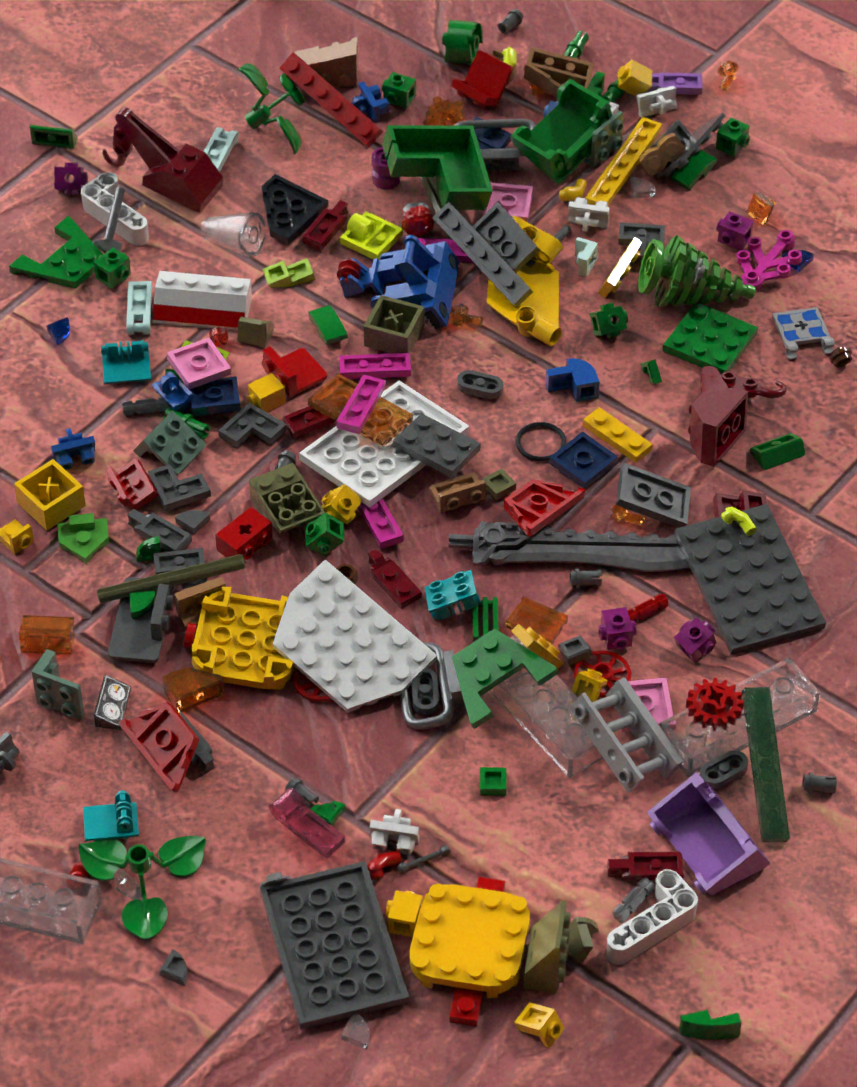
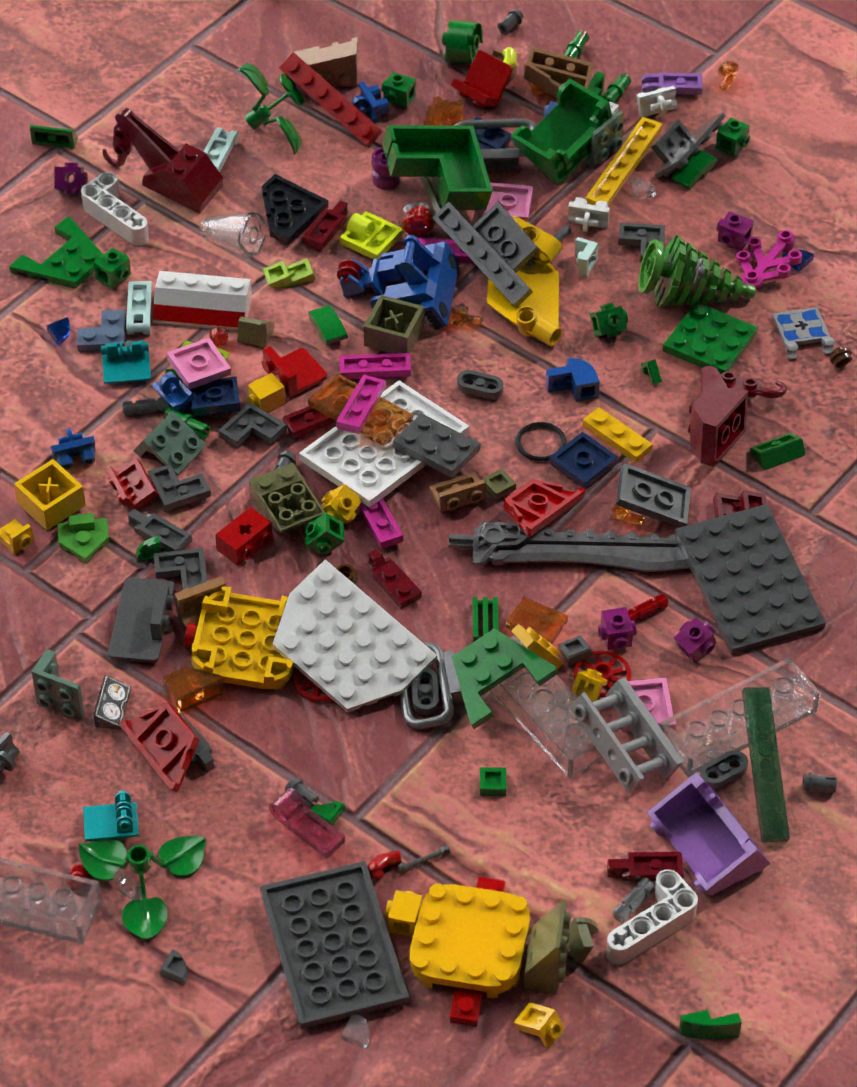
(46, 632): clear orange hinge -> none
(108, 242): flat silver piece -> none
(111, 331): none -> sand blue plate
(141, 602): green tile -> none
(171, 578): olive axle -> none
(192, 520): dark grey tile -> none
(275, 877): light grey plant -> none
(395, 829): white hips -> none
(451, 591): teal hinge -> none
(573, 192): yellow arm -> none
(584, 578): dark grey pin -> none
(621, 268): plate -> none
(634, 78): yellow brick -> none
(657, 157): medium nougat brick -> none
(714, 704): red gear -> none
(740, 517): neon yellow arm -> none
(760, 208): clear orange tile -> none

